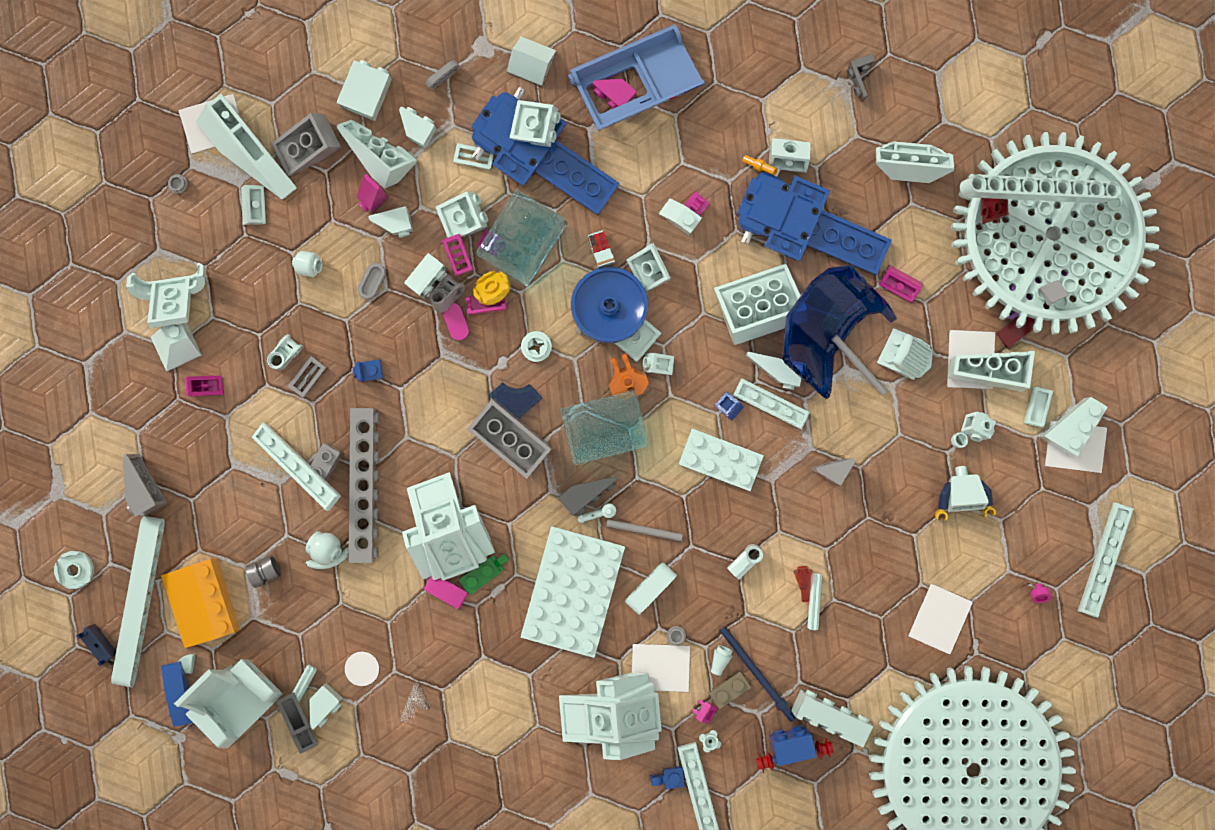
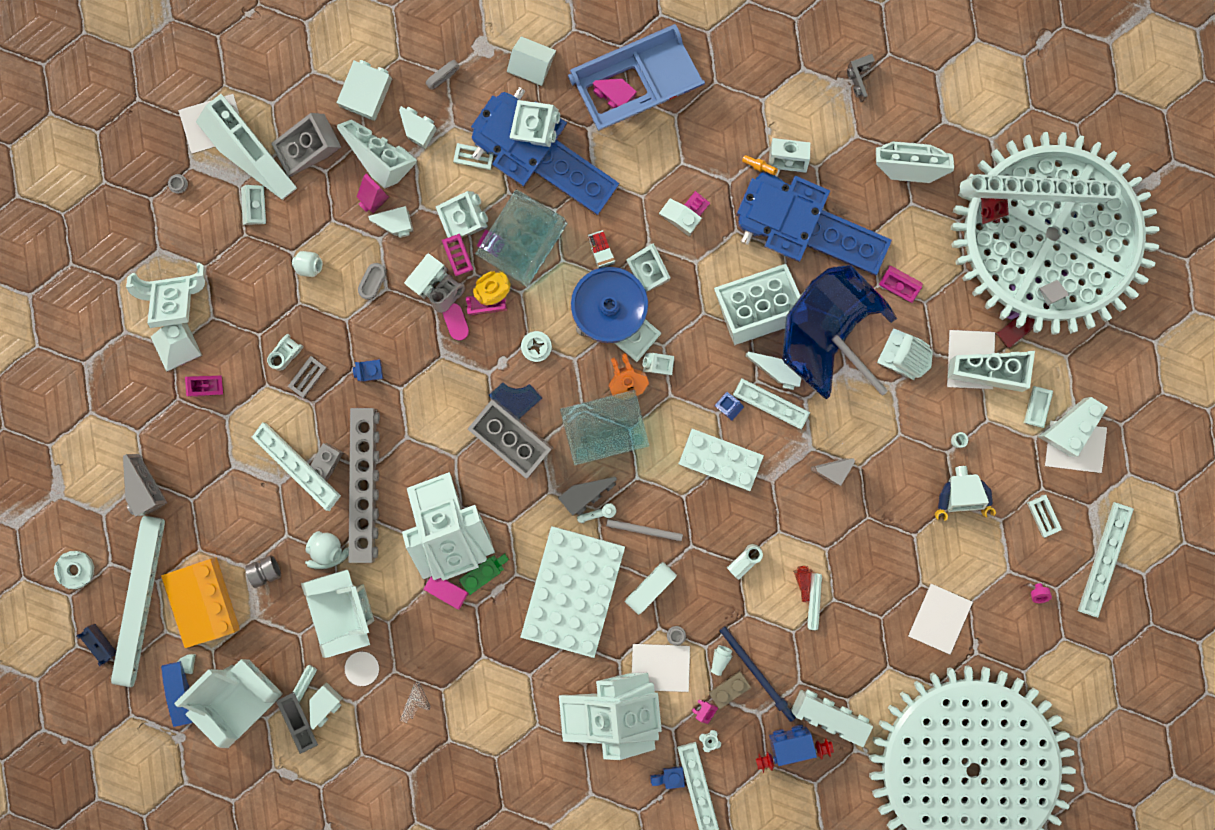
(338, 613): none -> light aqua piece
(978, 426): light aqua brick -> none
(1037, 519): none -> light aqua tile

